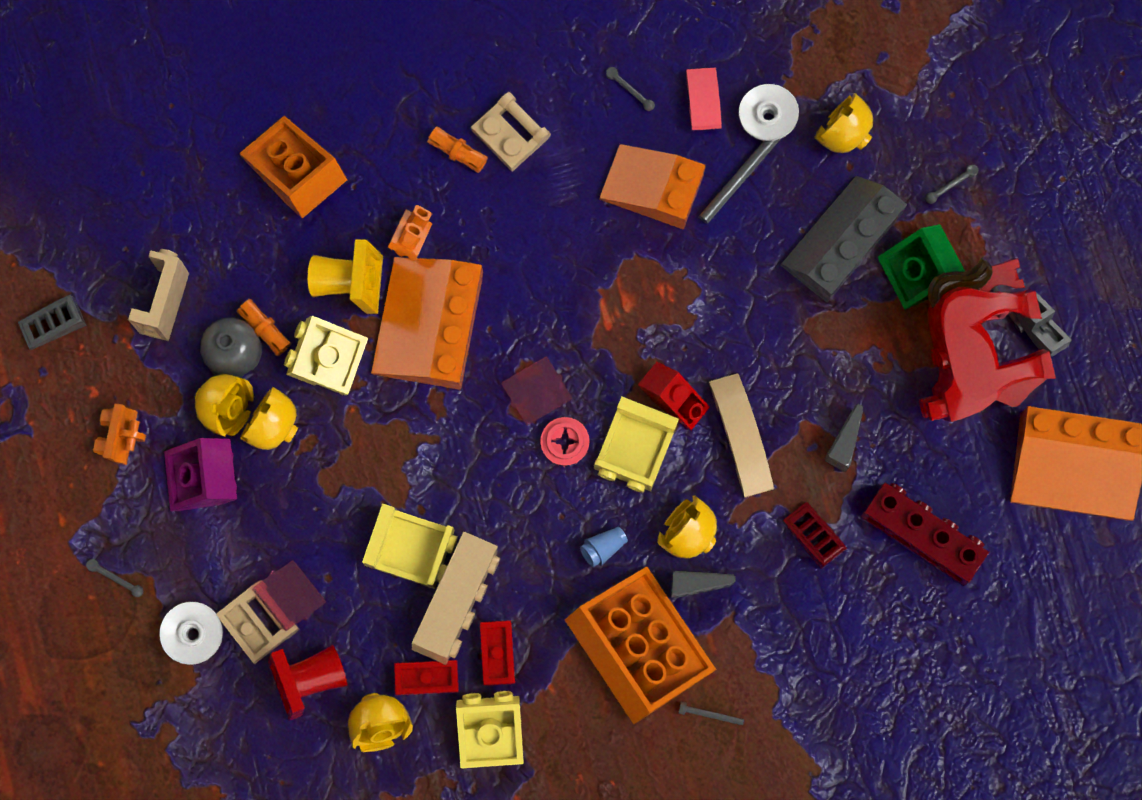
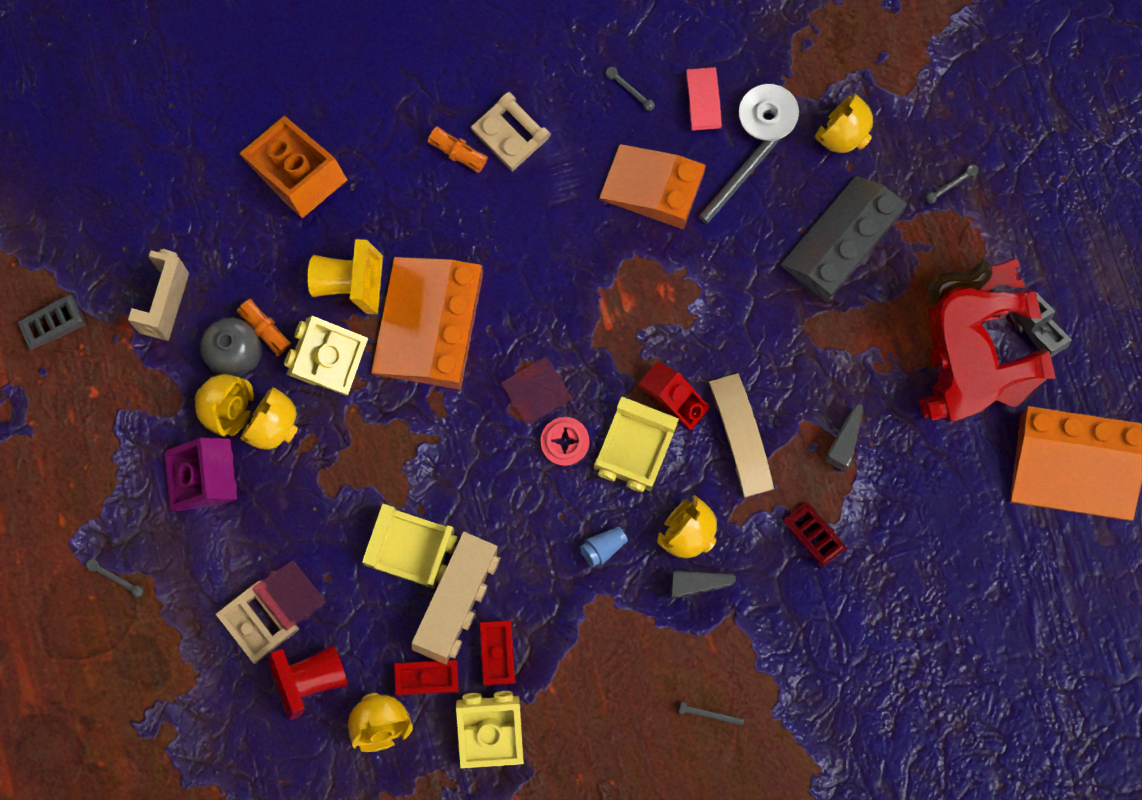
(121, 434): orange hips -> none
(175, 633): white dish -> none
(411, 232): orange hips -> none
(639, 644): orange slope -> none
(917, 261): green slope -> none
(925, 533): dark red brick -> none

